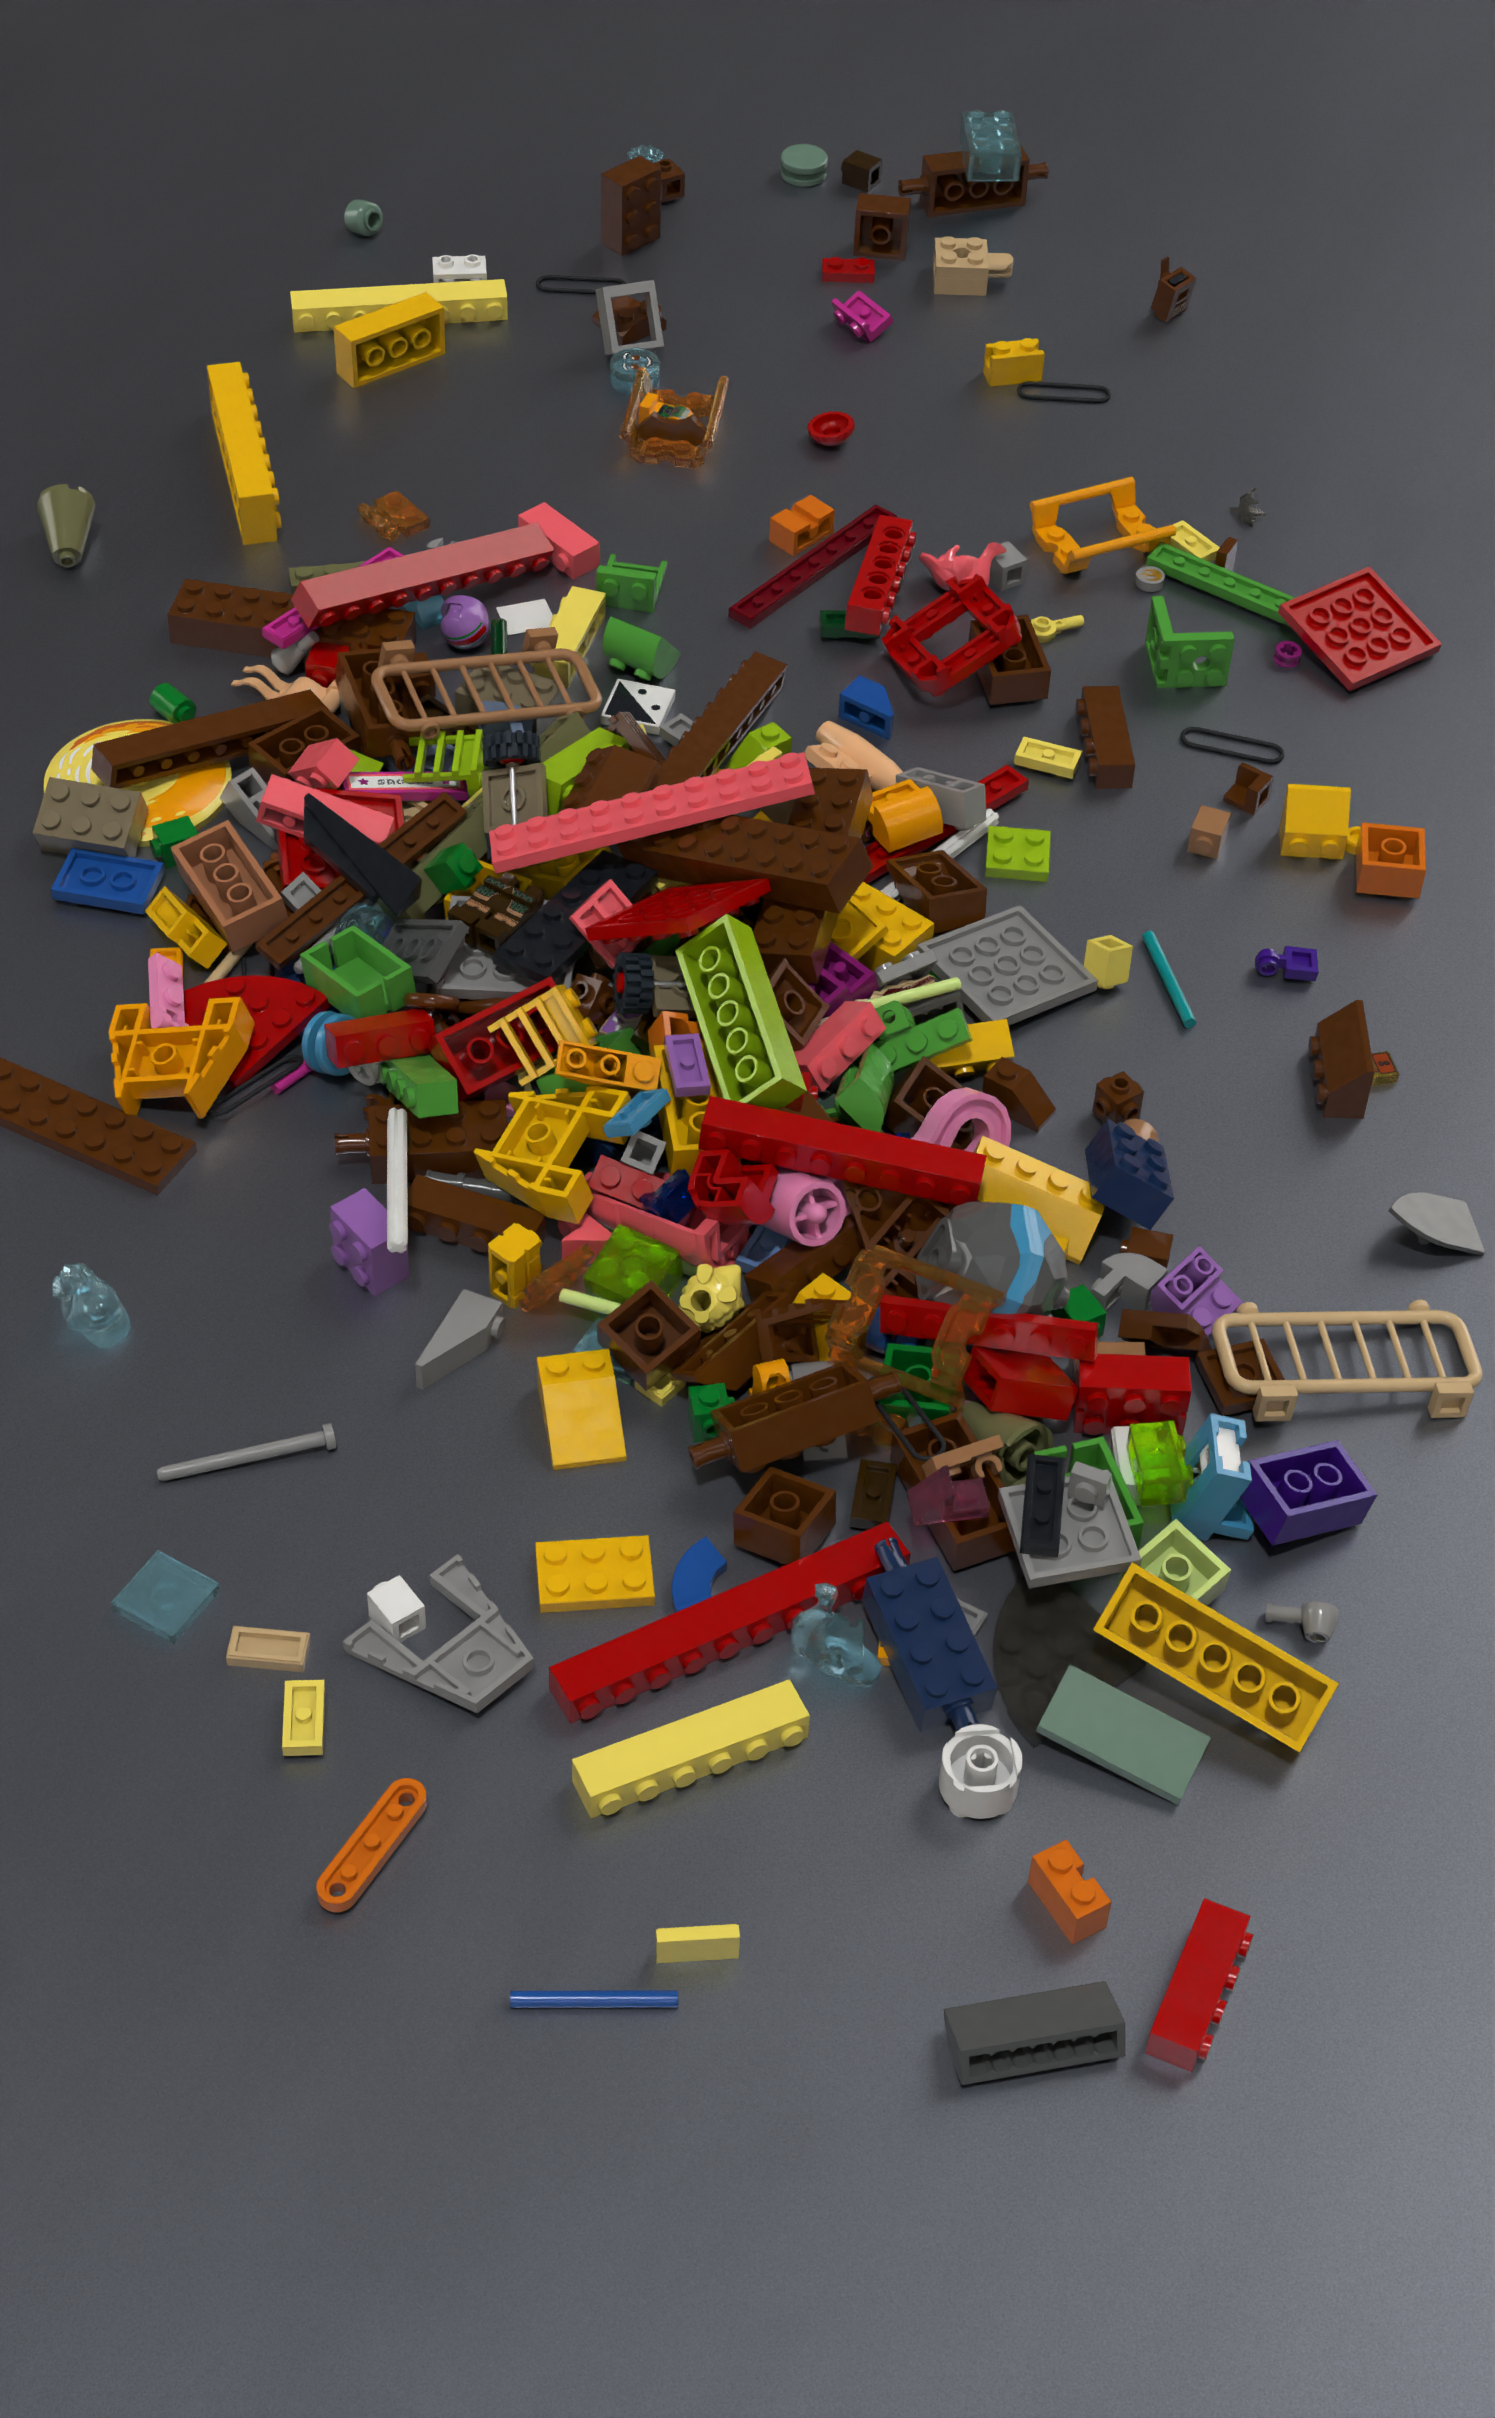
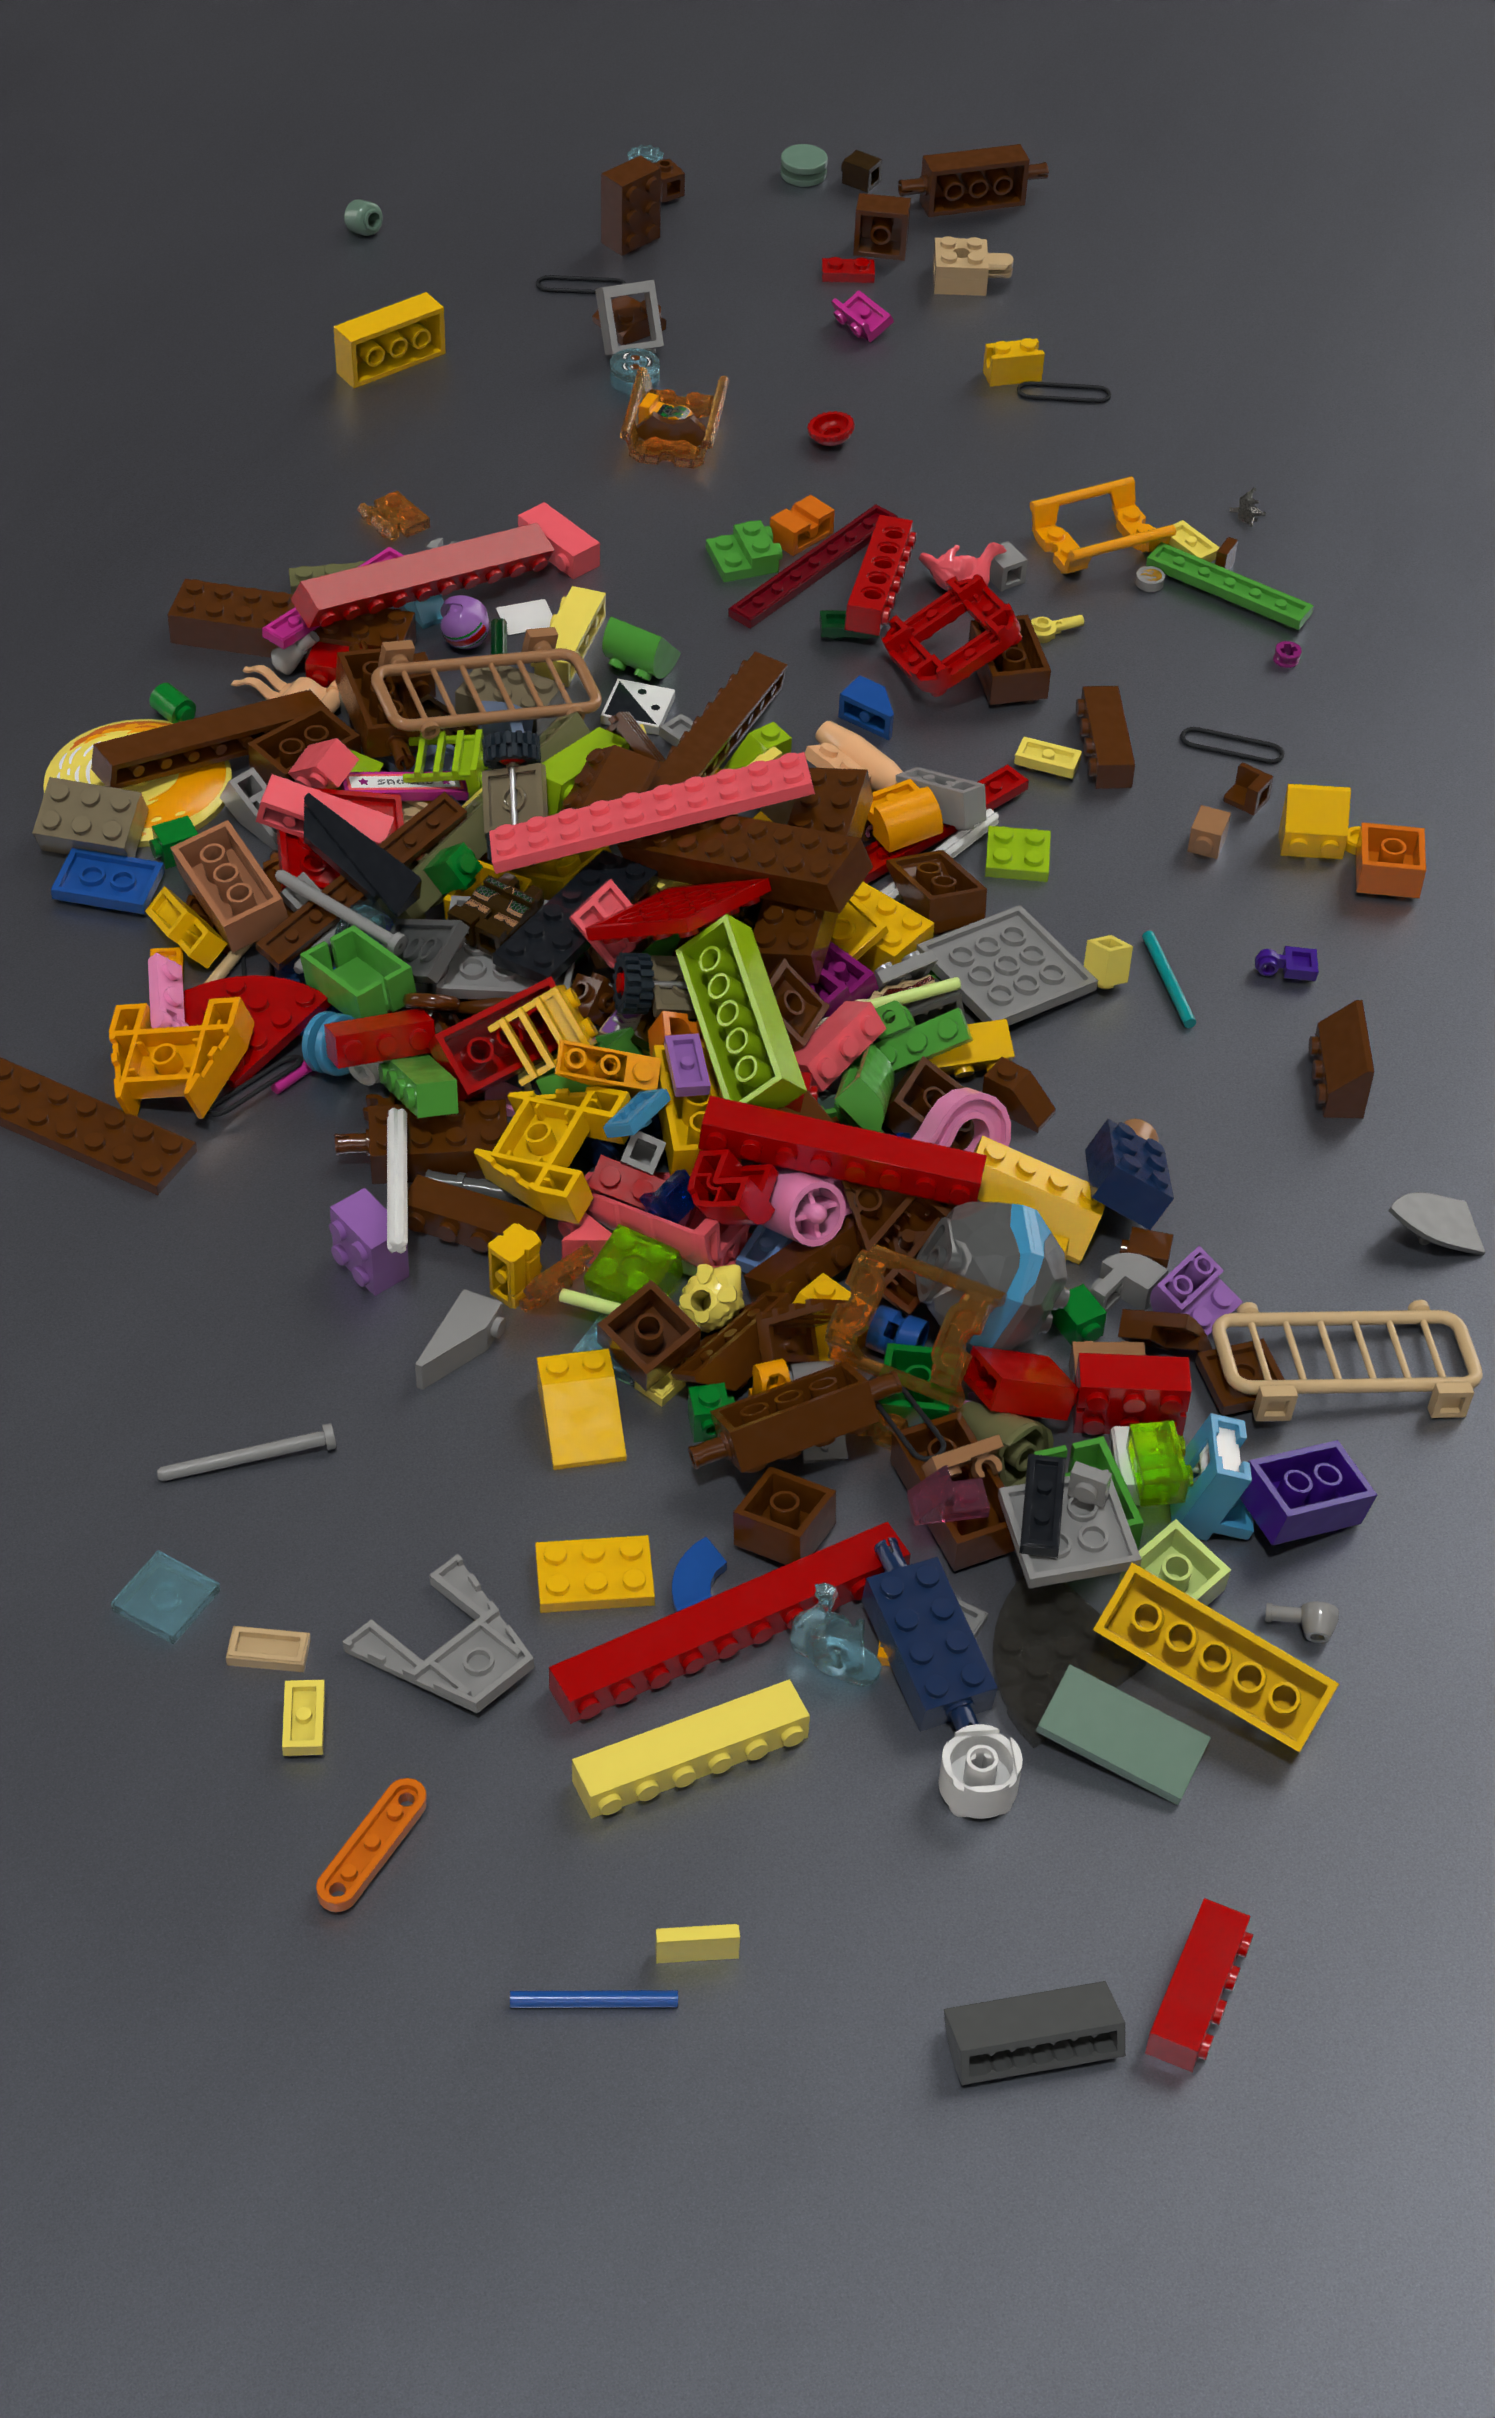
(66, 521): olive cone -> none
(80, 1302): clear light blue piece -> none
(244, 453): yellow brick -> none
(395, 942): none -> light grey bar
(396, 1608): white brick -> none
(459, 268): white brick -> none
(461, 302): light yellow brick -> none
(630, 584): bright green plate -> none
(745, 552): none -> bright green plate
(873, 1494): dark brown plate -> none
(990, 146): clear light blue brick -> none
(1002, 1331): red plate -> none
(1074, 1903): orange brick -> none
(1118, 1099): reddish brown brick -> none
(1172, 292): reddish brown piece -> none
(1174, 653): bright green bracket -> none
(1359, 628): red plate -> none
(1384, 1069): tile -> none

